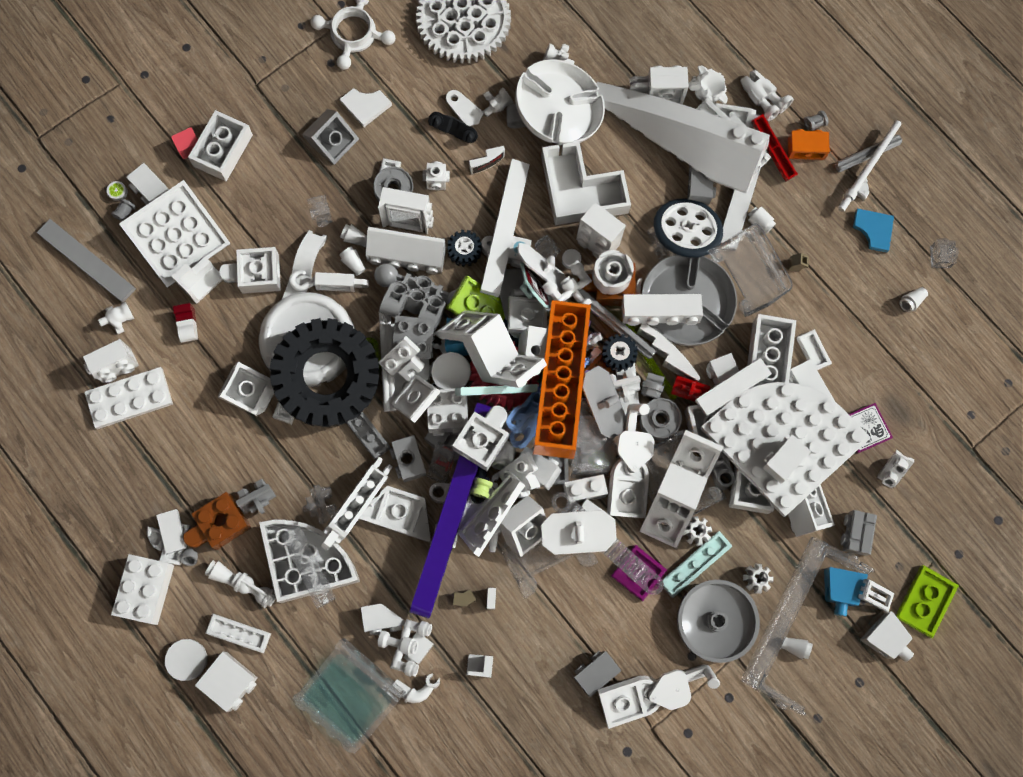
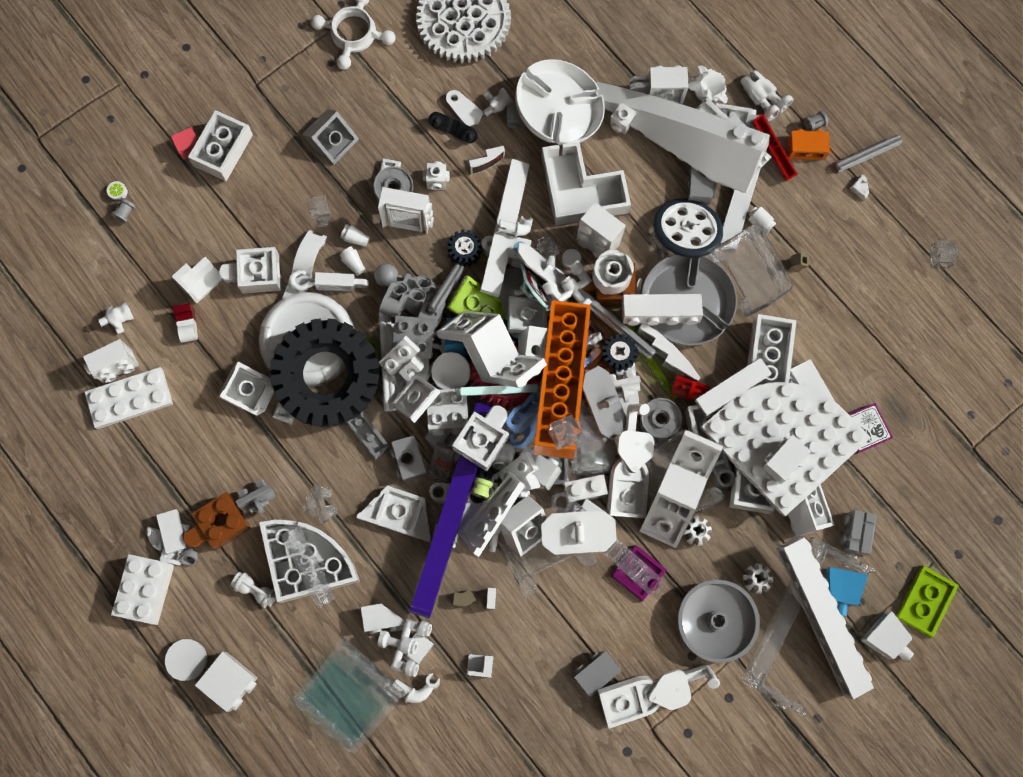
(86, 260): light grey tile -> none
(146, 183): white brick -> none
(174, 232): white plate -> none
(220, 573): white cone -> none
(238, 633): white plate -> none
(355, 504): white hinge -> none
(365, 106): white tile -> none
(405, 250): white slope -> none
(446, 288): none -> light grey axle
(517, 229): none -> white piece
(552, 53): white piece -> none
(565, 432): none -> clear brick
(621, 118): none -> white bracket
(652, 386): light grey piece -> none
(696, 564): light aqua tile -> none
(721, 368): white brick -> none
(798, 647): white cone -> none
(814, 349): white tile -> none
(825, 617): none -> white brick
(851, 193): white bar -> none
(866, 592): white tile -> none
(875, 227): dark azure tile -> none
(895, 469): white hips -> none
(912, 300): white cone -> none

